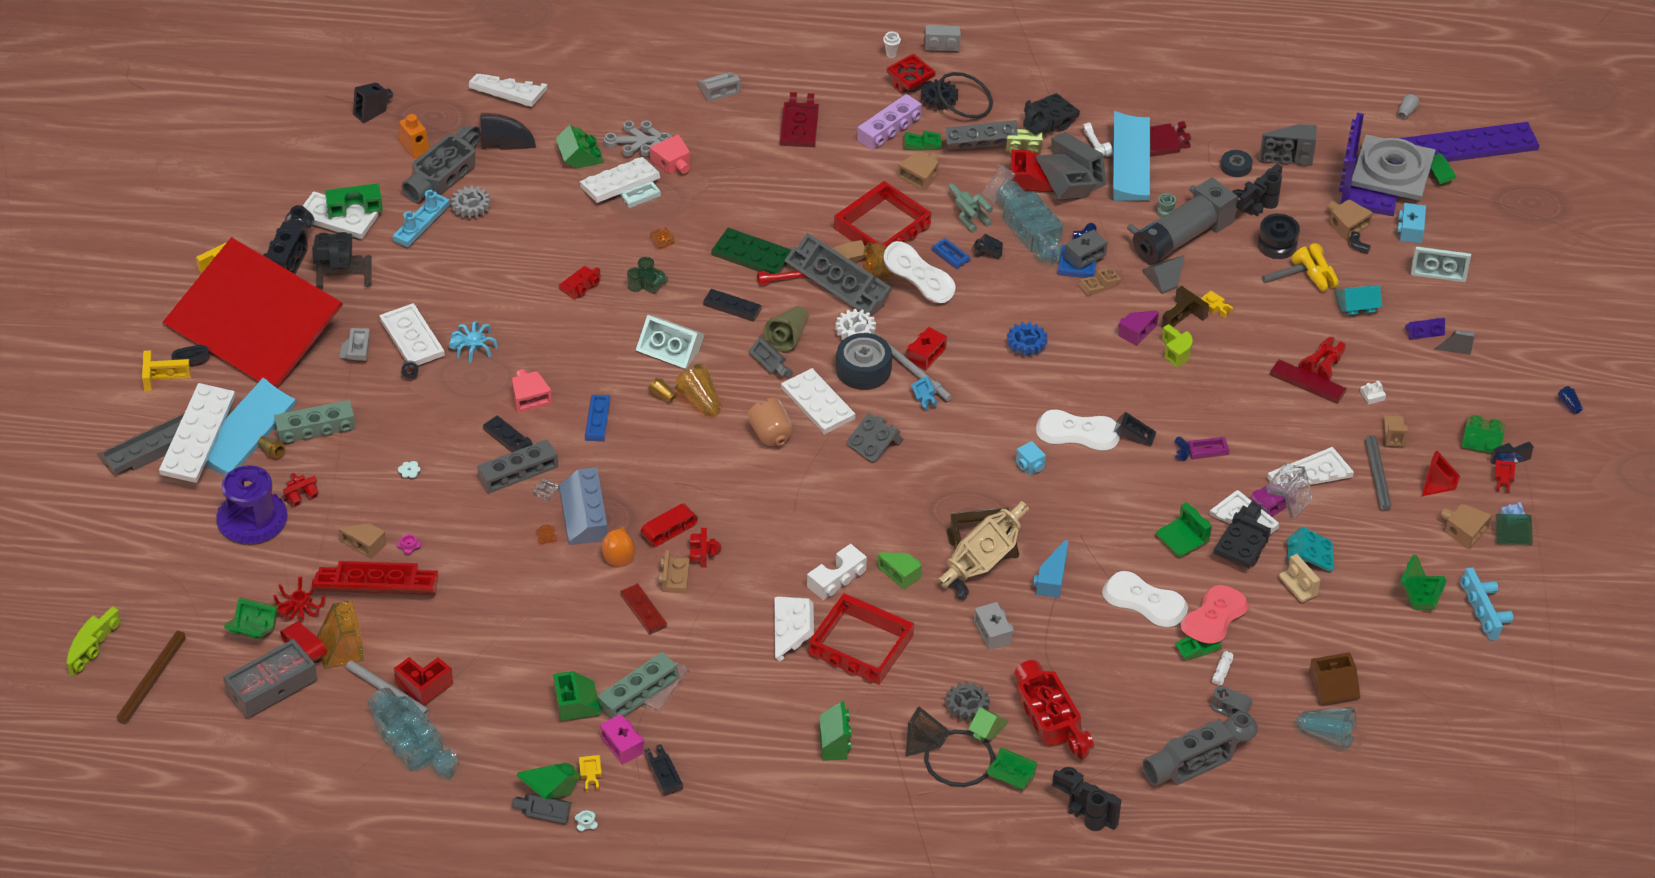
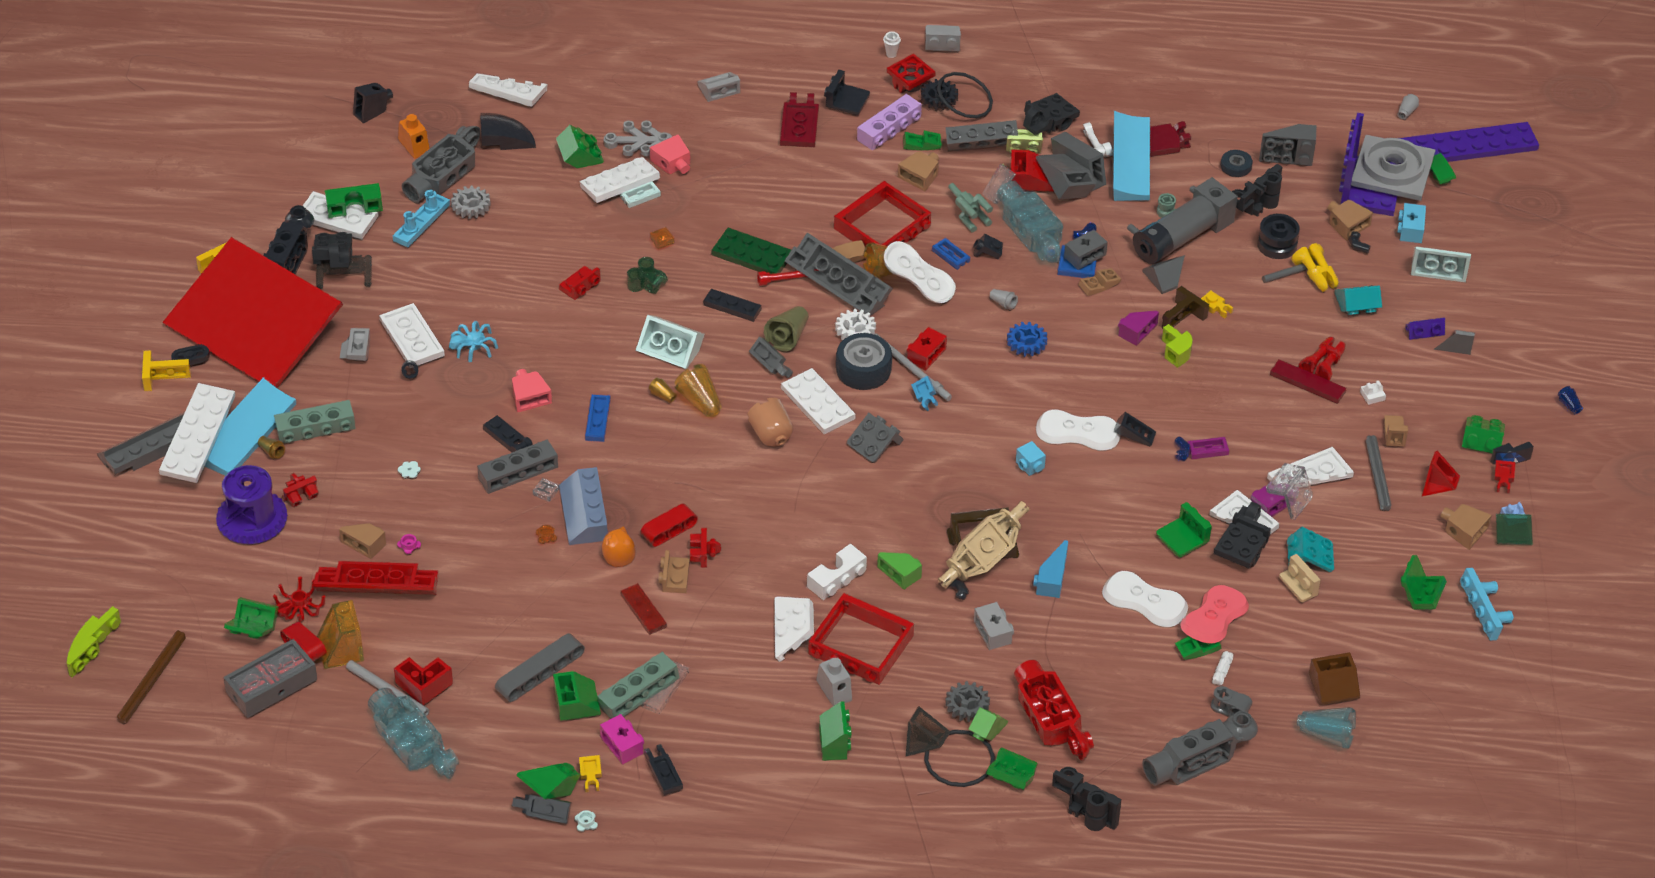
(539, 667): none -> dark grey beam
(831, 676): none -> light grey torso
(843, 96): none -> black bracket
(1004, 298): none -> light grey cone

